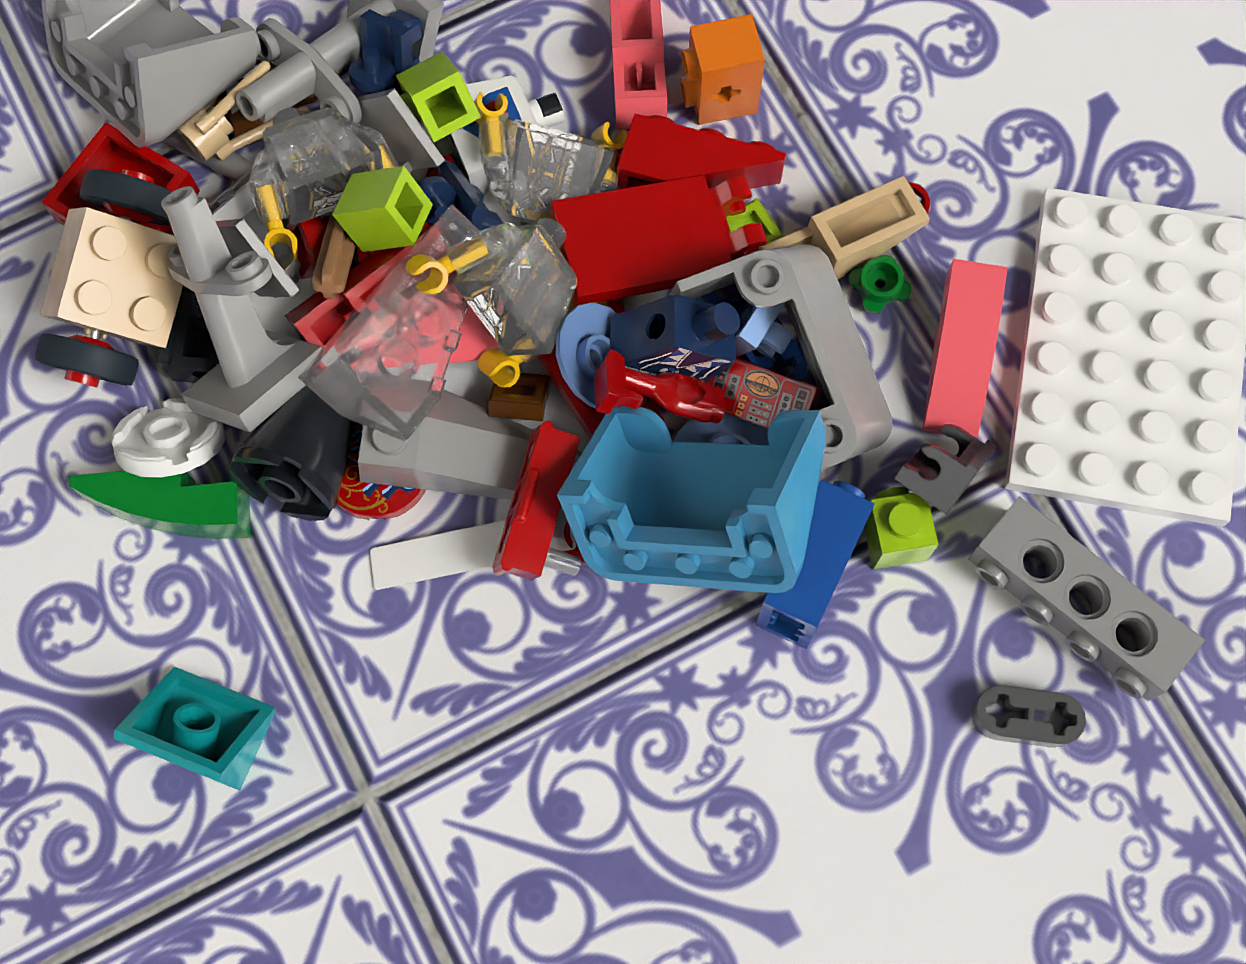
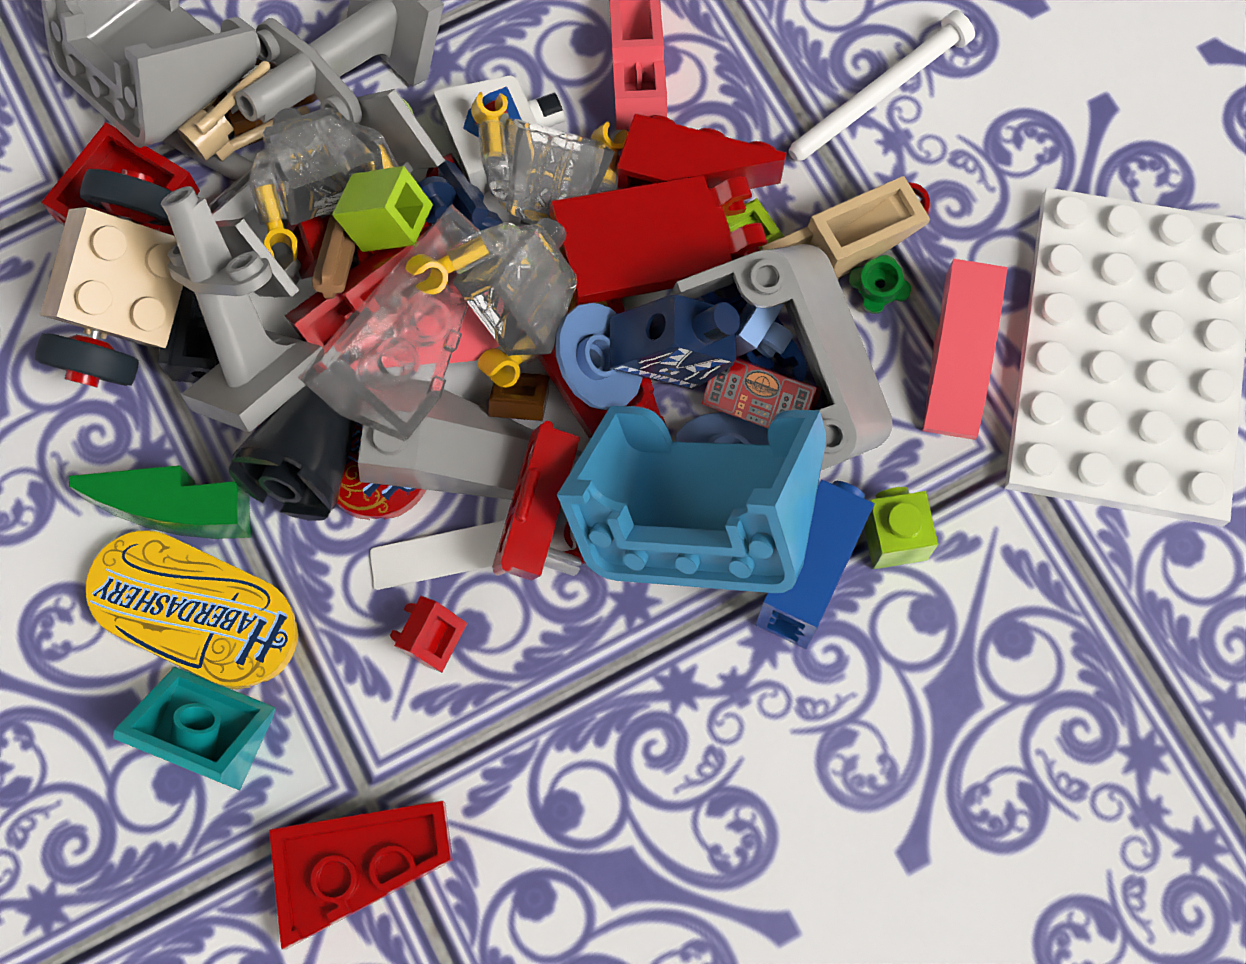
(166, 440): white tile -> none
(192, 609): none -> yellow tile
(351, 862): none -> red wing
(385, 50): dark blue hips -> none
(429, 633): none -> red tile
(437, 96): lime brick -> none
(670, 390): red piece -> none
(723, 69): orange brick -> none
(939, 474): black hinge -> none
(955, 31): none -> white bar
(1029, 703): dark grey beam -> none
(1162, 639): light grey brick -> none

